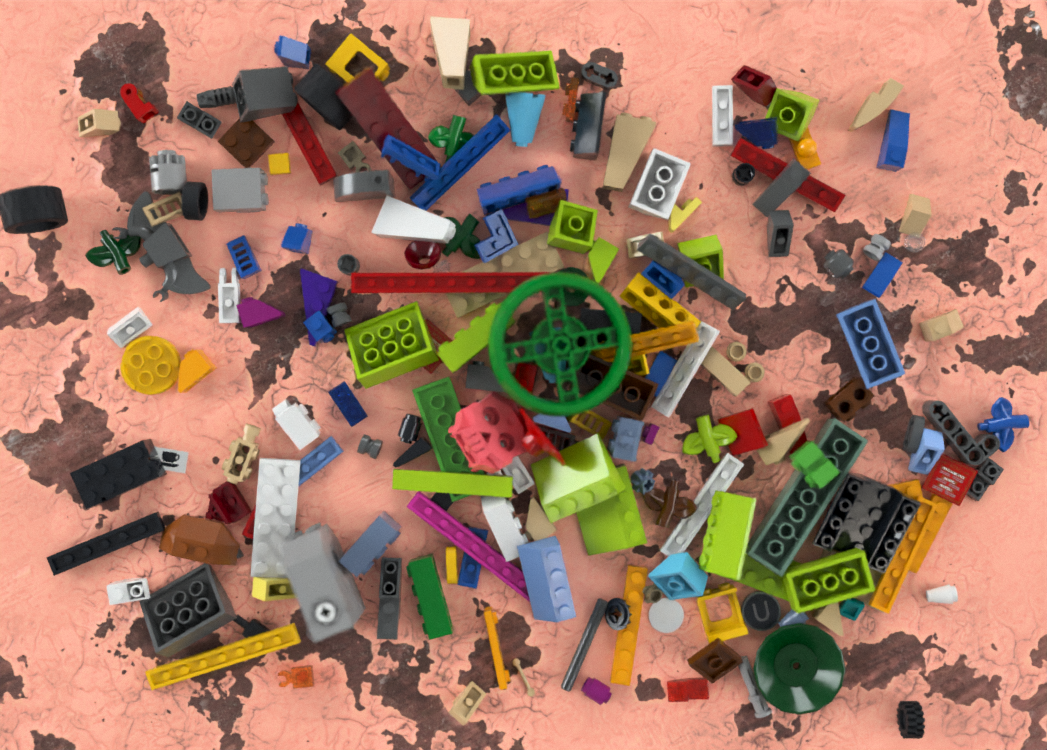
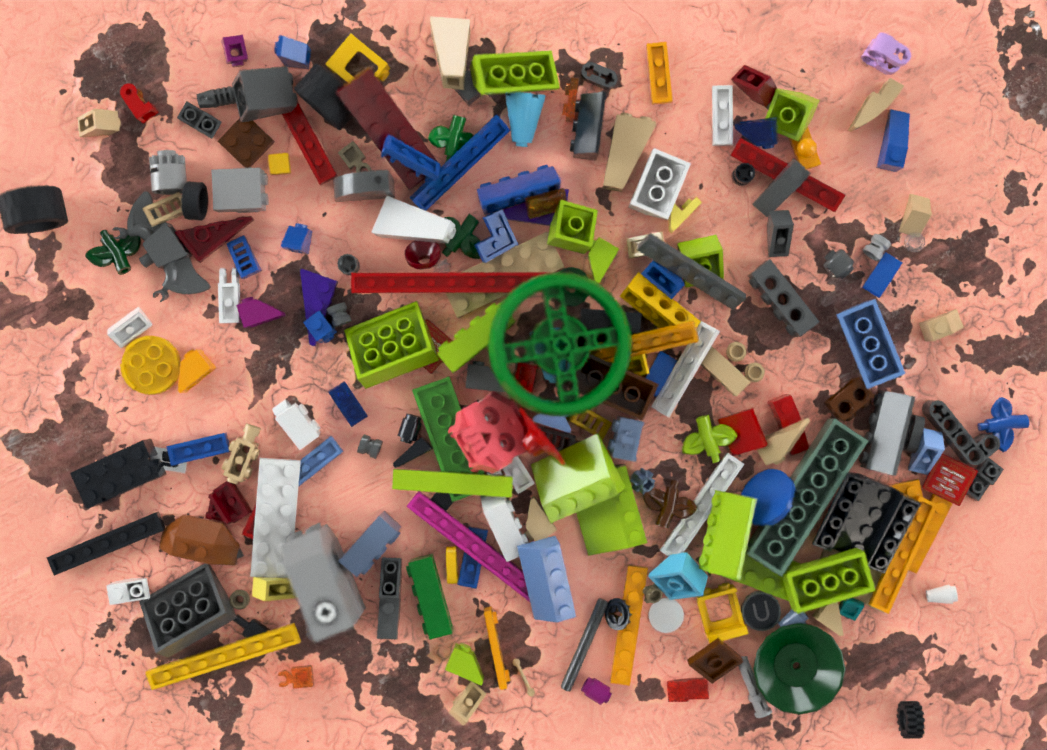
(198, 448): none -> blue plate
(206, 239): none -> dark red wing
(234, 43): none -> magenta brick
(235, 603): none -> dark tan plate
(465, 664): none -> lime slope
(649, 433): magenta plate -> none
(659, 73): none -> light orange plate
(773, 494): none -> blue tile
(805, 320): none -> dark grey brick
(813, 465): bright green brick -> none
(883, 49): none -> lavender piece
(887, 432): none -> slope

